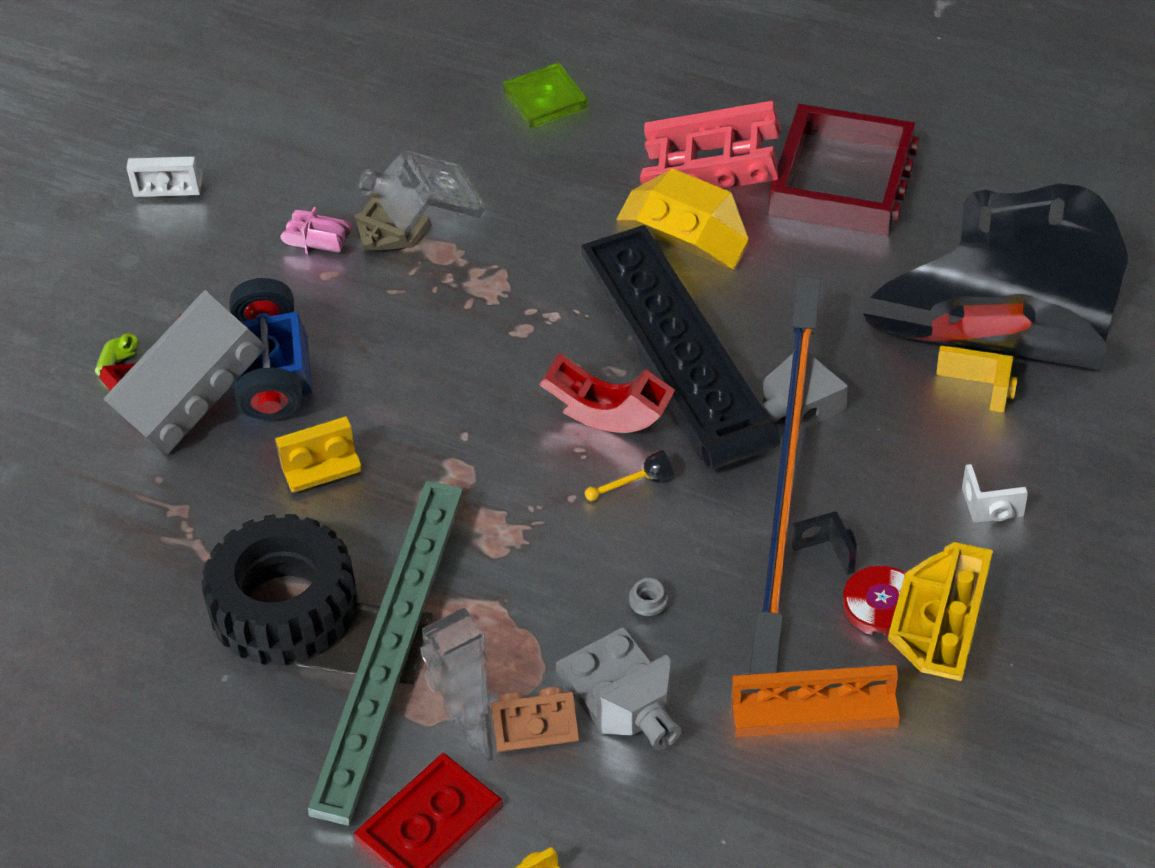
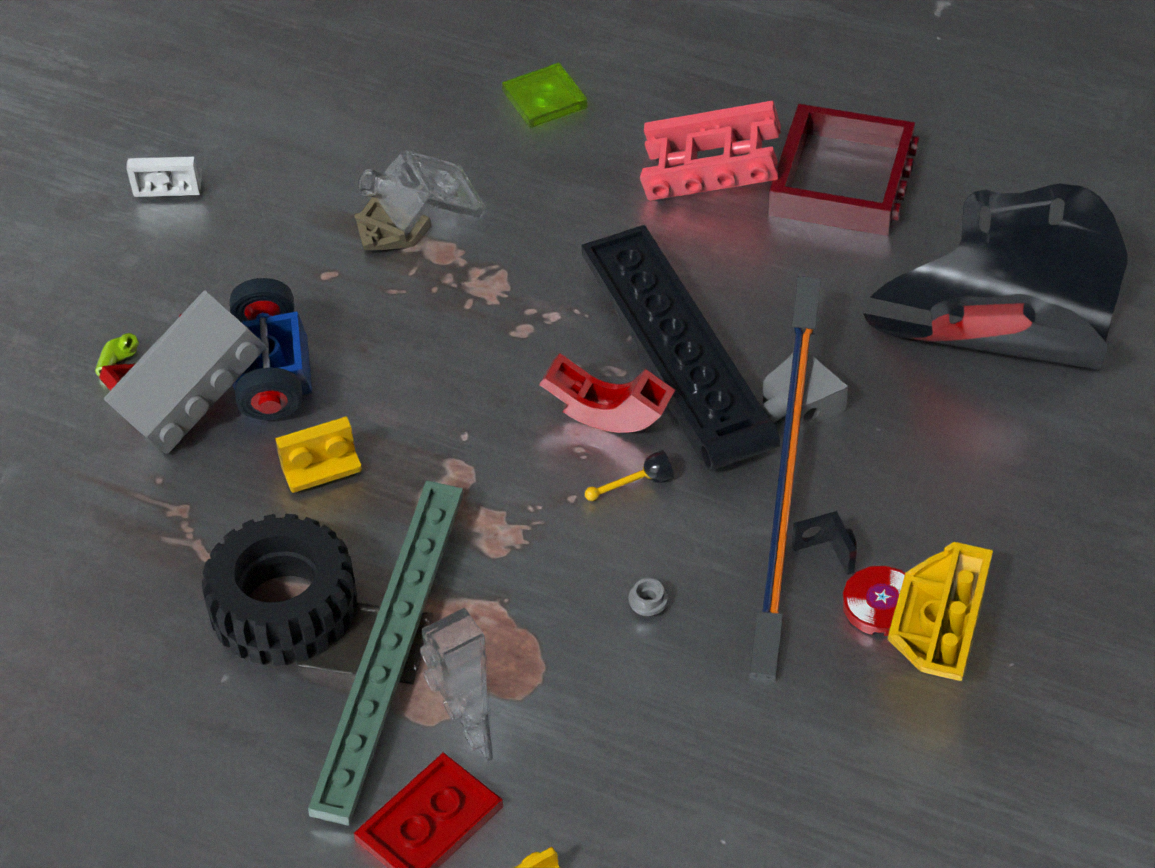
(316, 231): bright pink arm -> none
(534, 720): nougat bracket -> none
(622, 688): light grey plate -> none
(689, 216): yellow wedge -> none
(814, 705): orange fence -> none
(980, 367): yellow bracket -> none
(992, 505): white bracket -> none

